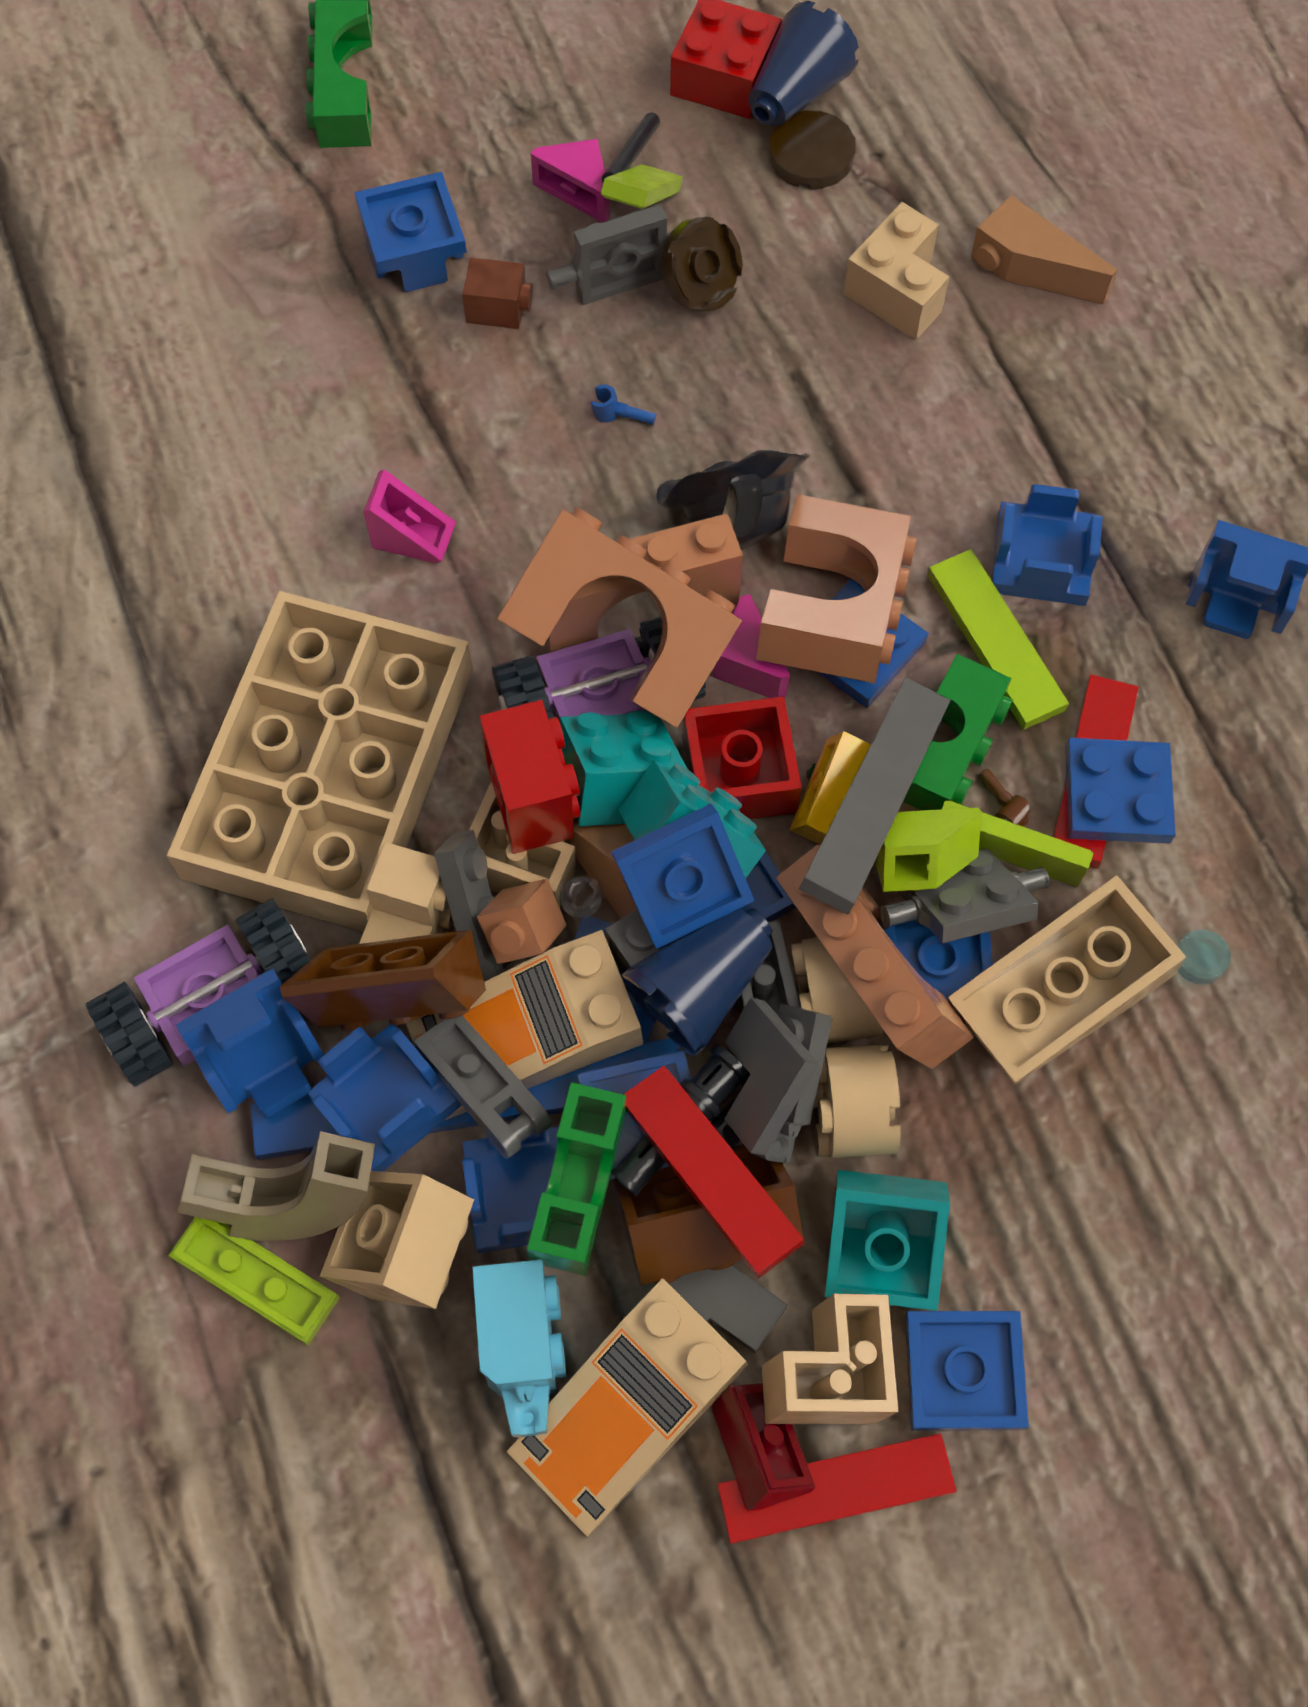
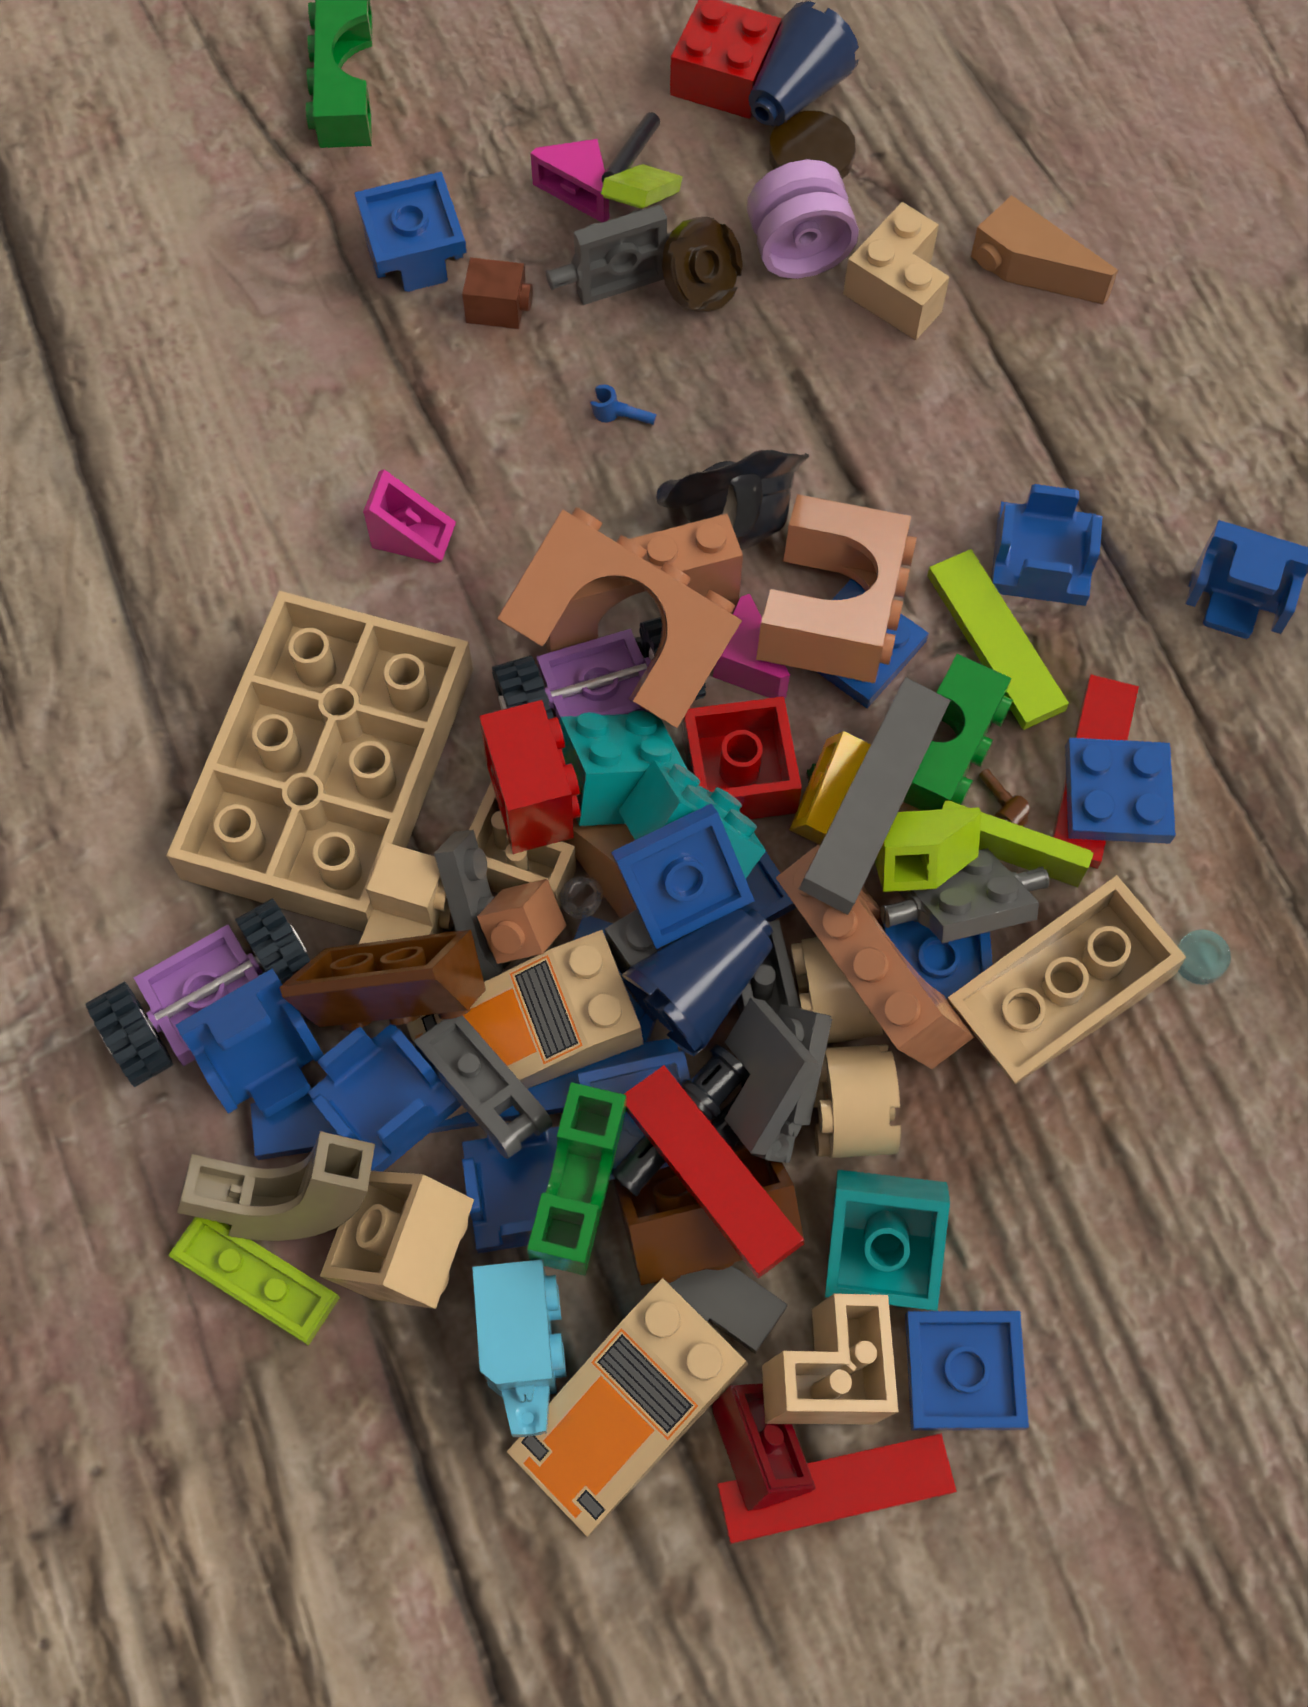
(802, 219): none -> lavender wheel

